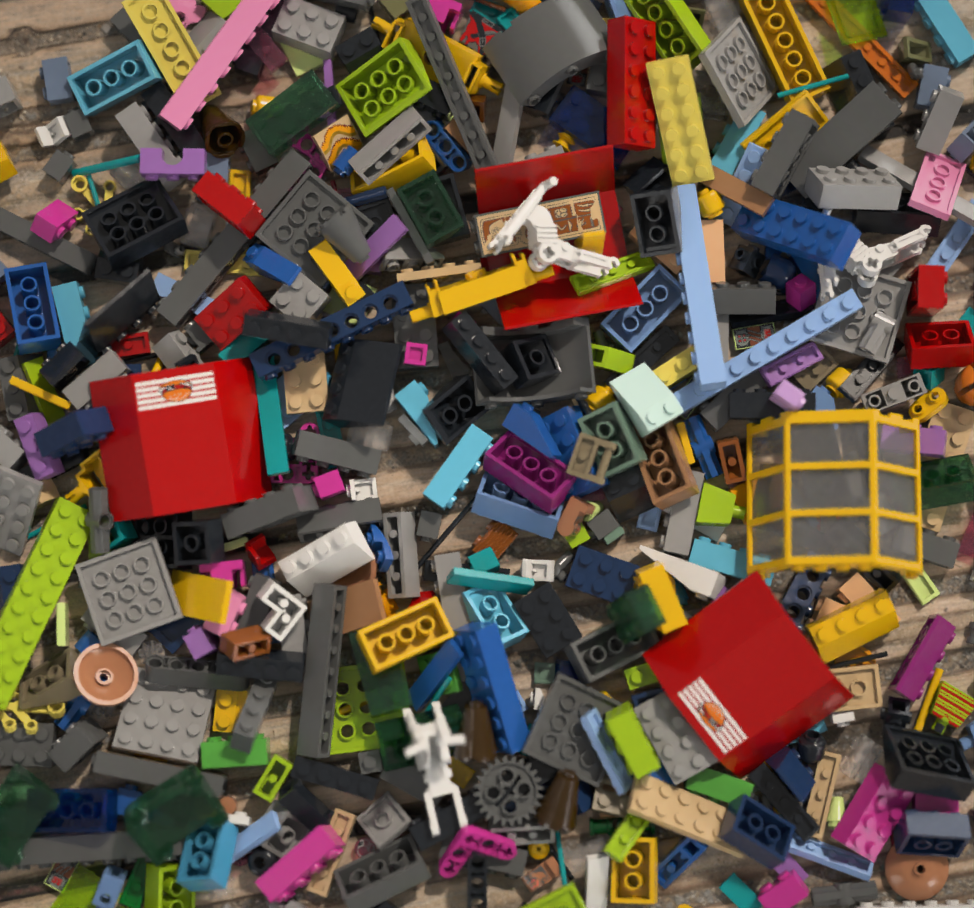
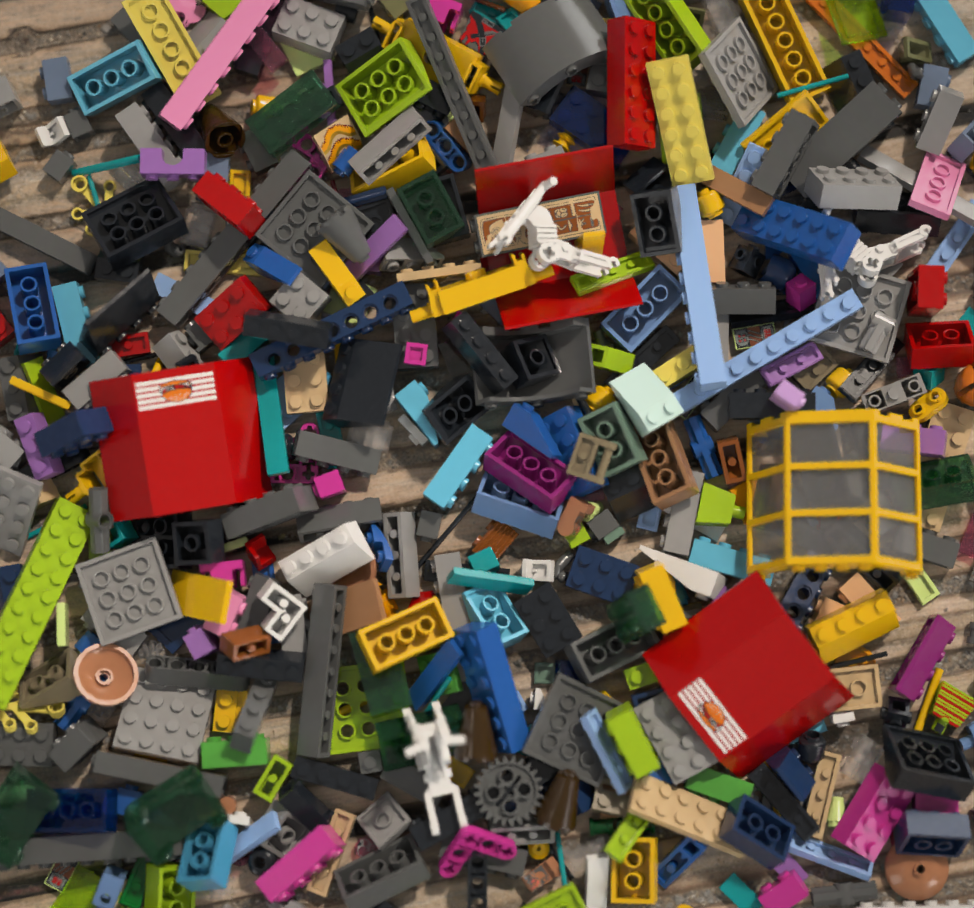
(54, 221): dark pink brick -> none
(362, 489): white bracket -> none
(682, 433): yellow tile -> none

